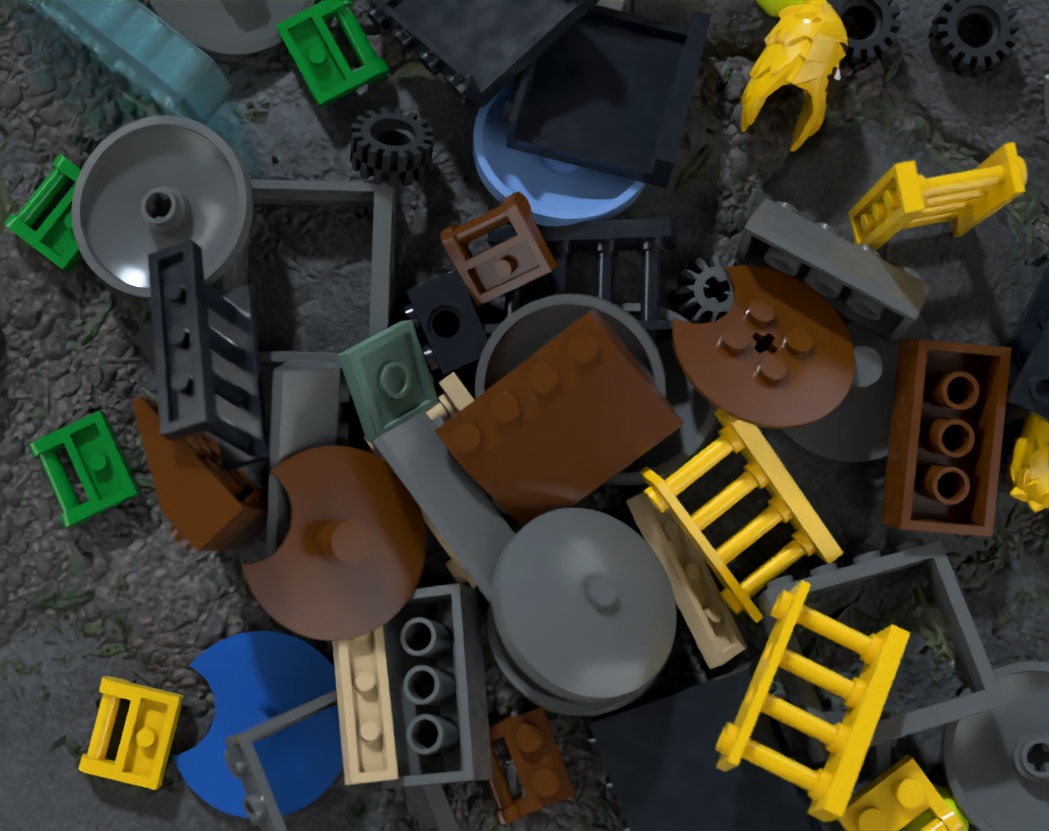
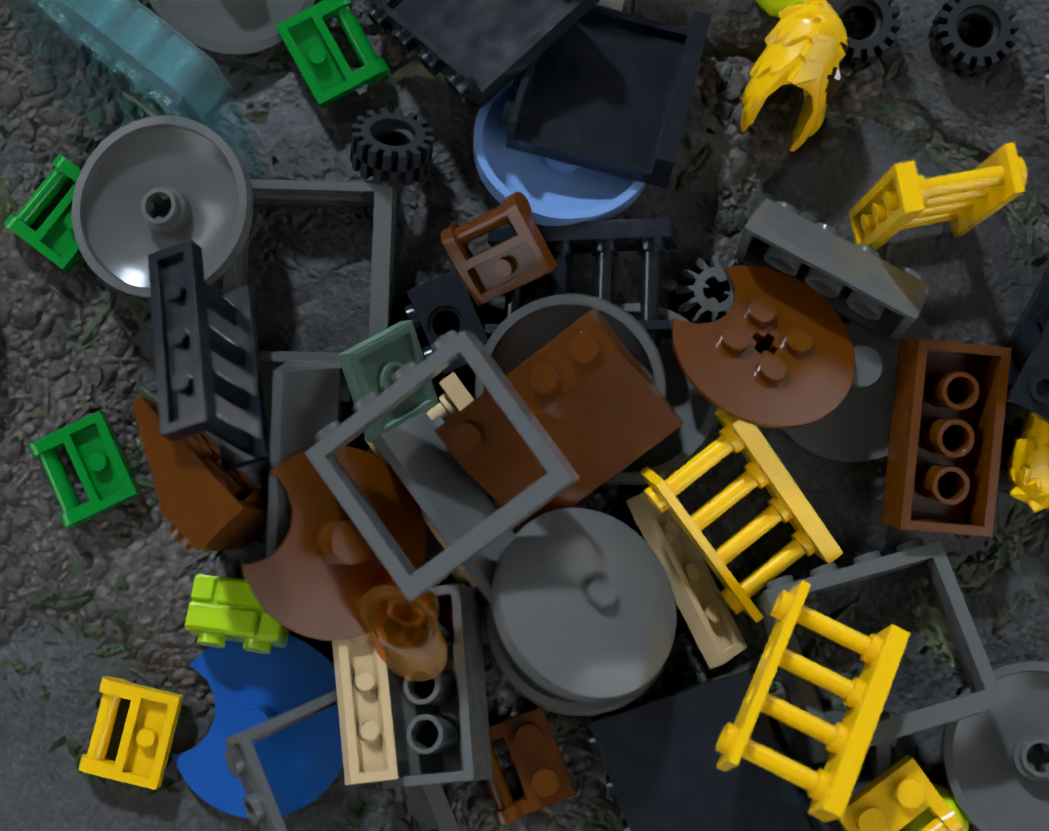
(229, 611): none -> lime brick
(375, 406): none -> dark grey window
(405, 631): none -> clear orange piece

